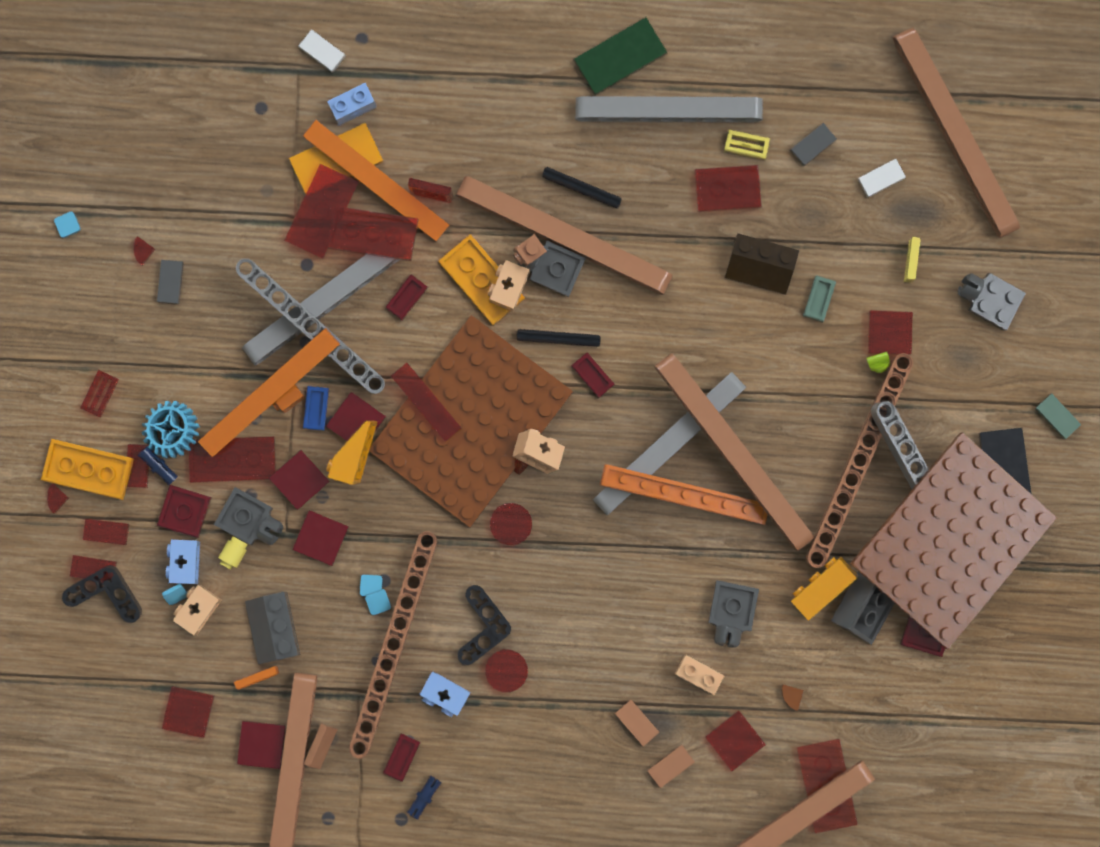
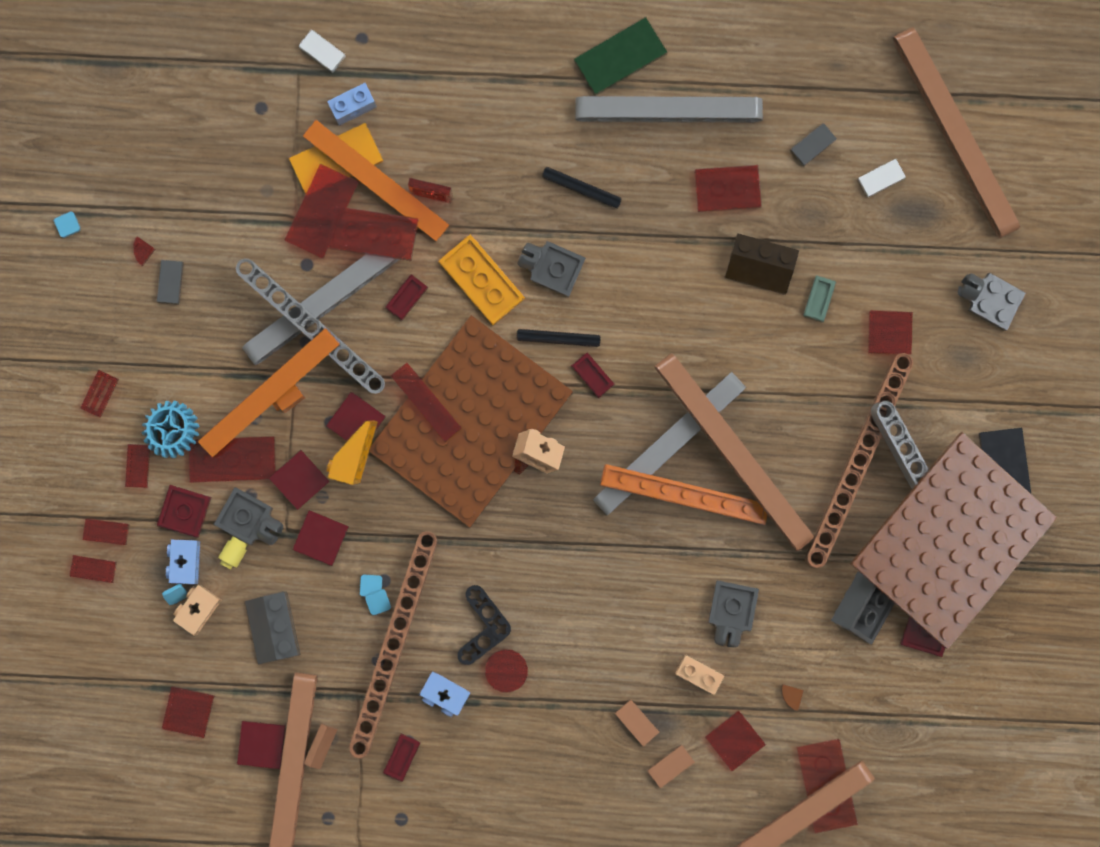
(56, 498): clear red tile -> none
(87, 469): light orange tile -> none
(109, 586): black beam -> none
(157, 465): dark blue pin -> none
(255, 678): orange tile -> none
(316, 408): blue tile -> none
(424, 797): dark blue pin -> none
(508, 298): light nougat brick -> none
(511, 524): clear red tile -> none
(529, 251): nougat bracket -> none
(564, 235): nougat beam -> none
(762, 156): light yellow tile -> none
(823, 587): light orange brick -> none
(879, 362): lime plate -> none
(912, 259): light yellow tile -> none
(1058, 416): sand green tile -> none

